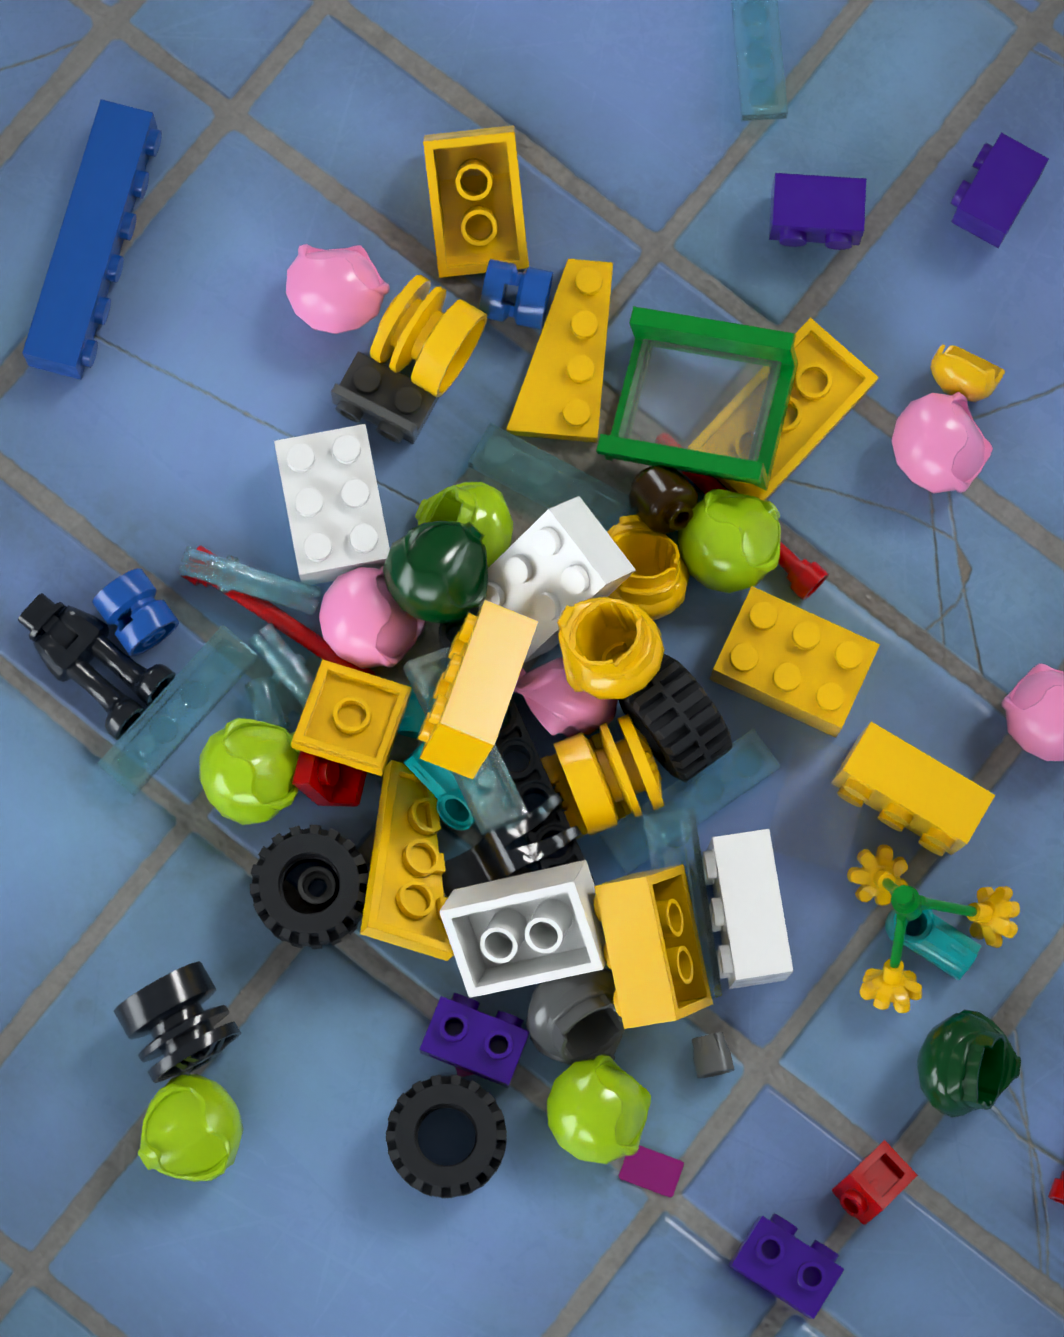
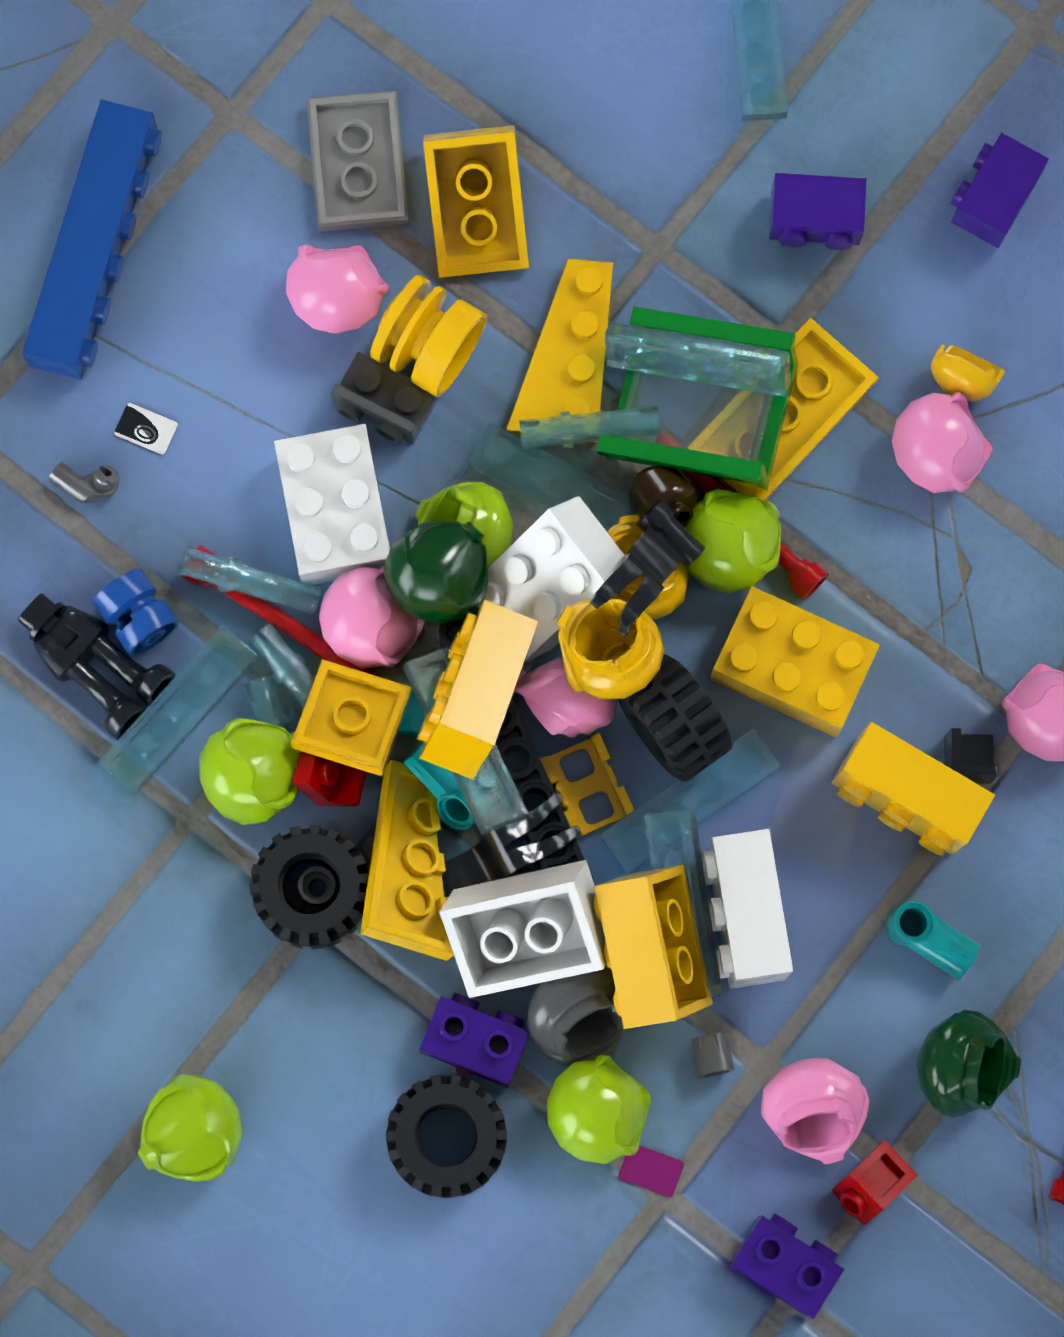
(86, 488): none -> flat silver arm
(146, 428): none -> sticker
(180, 1026): black wheel -> none
(357, 161): none -> light grey tile
(531, 296): blue wheel -> none
(587, 427): none -> clear light blue pin
(610, 774): yellow wheel -> none
(654, 557): none -> black flag
(698, 359): none -> clear light blue plate
(816, 1108): none -> bright pink helmet
(880, 879): yellow plant -> none
(971, 756): none -> black panel

